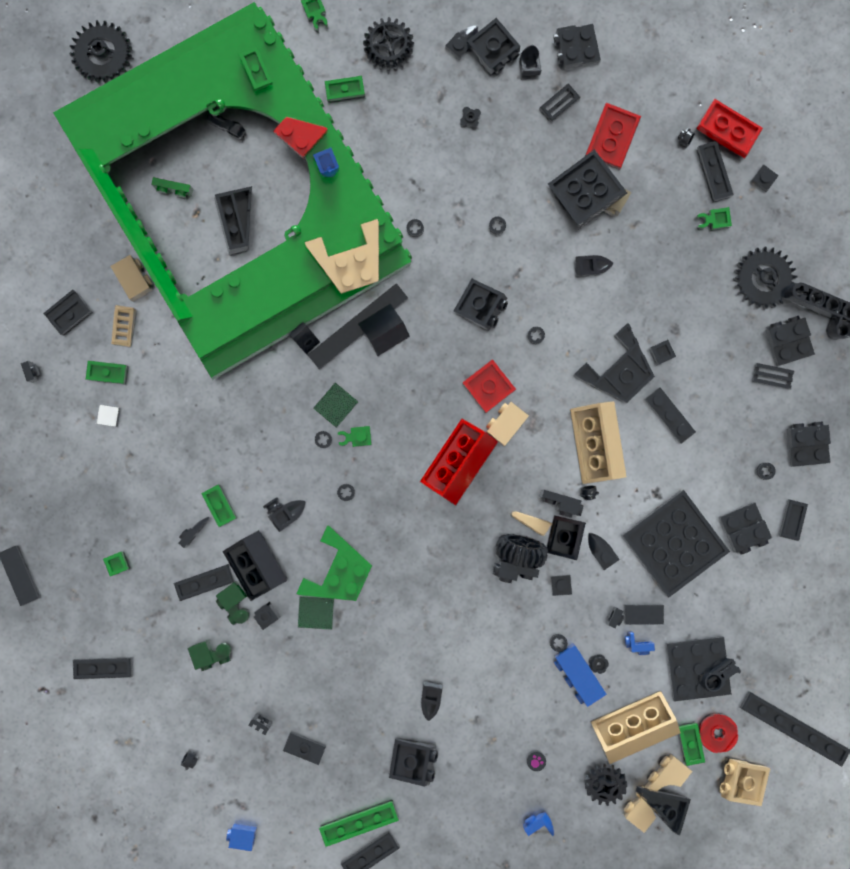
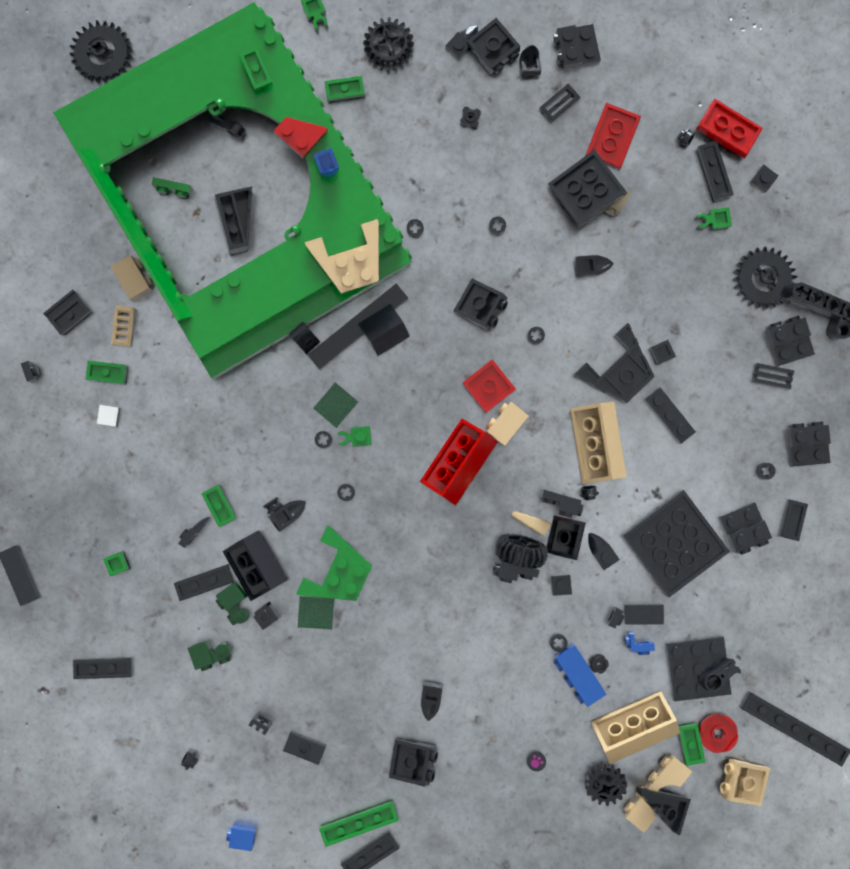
(534, 823): blue plate -> none

